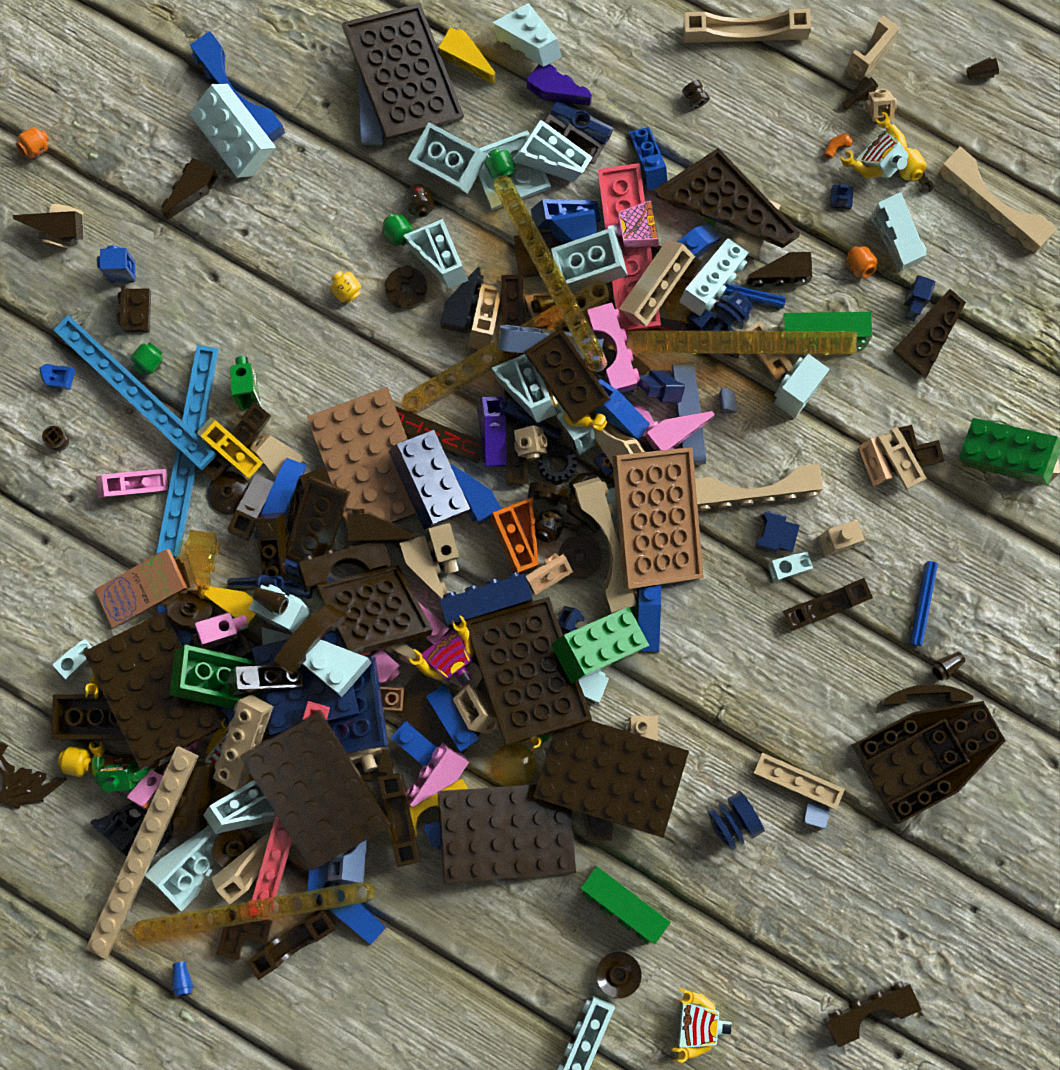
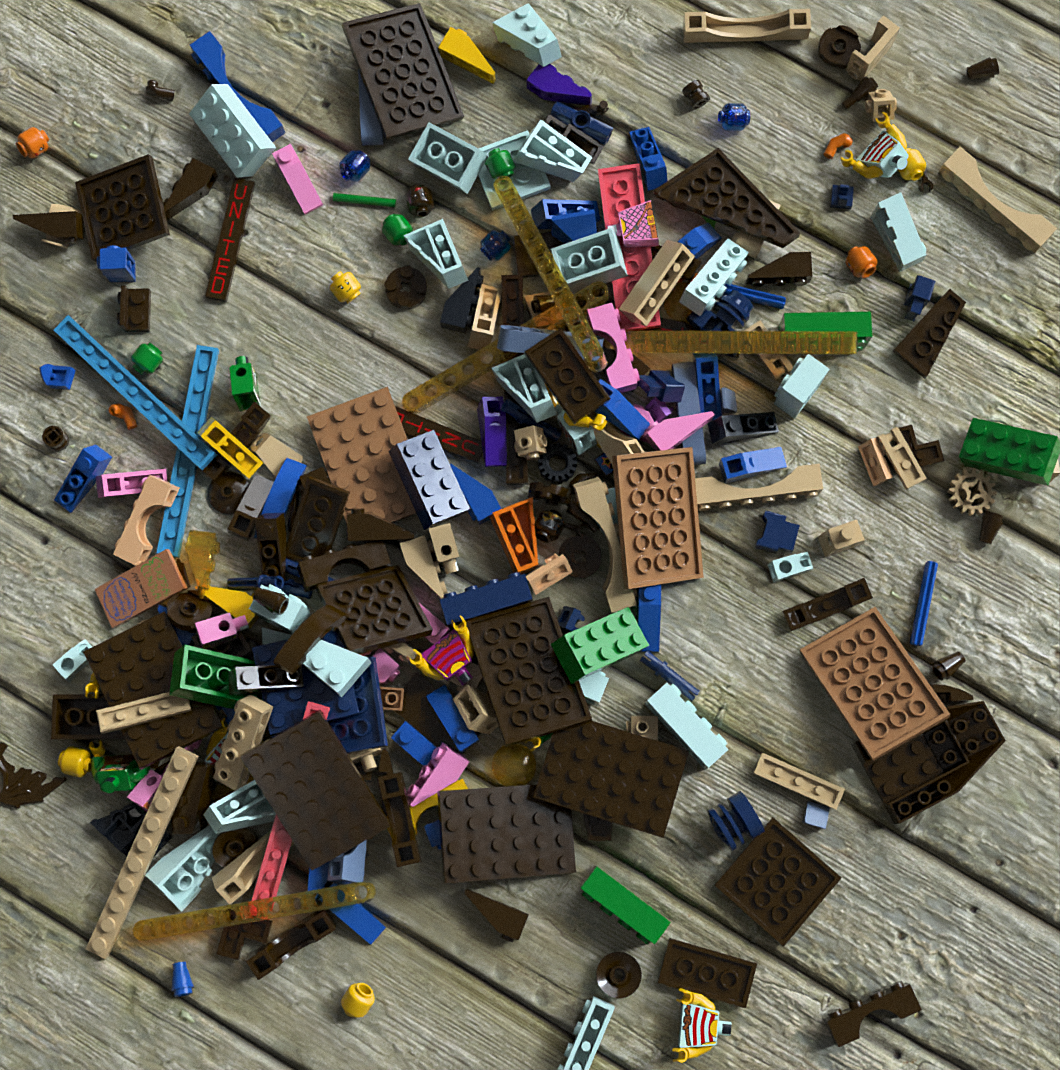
(82, 477): none -> blue slope
(122, 206): none -> dark brown plate
(123, 412): none -> orange arm
(133, 544): none -> light nougat arch
(141, 711): none -> tan tile
(164, 93): none -> dark brown arm
(230, 239): none -> dark brown tile
(297, 179): none -> bright pink slope
(354, 166): none -> clear blue head
(357, 1000): none -> yellow head
(366, 200): none -> green bar
(495, 245): none -> clear blue head
(502, 917): none -> dark brown slope
(595, 110): none -> dark brown bar
(658, 410): none -> medium lavender tile
(669, 675): none -> dark blue pin
(686, 726): none -> light aqua brick
(707, 972): none -> dark brown plate
(708, 382): none -> blue slope
(734, 117): none -> clear blue head
(742, 427): none -> black slope
(751, 464): none -> slope
(777, 881): none -> dark brown plate
(837, 35): none -> dark brown plate
(874, 683): none -> medium nougat plate
(963, 489): none -> tan gear
(990, 527): none -> dark brown cone

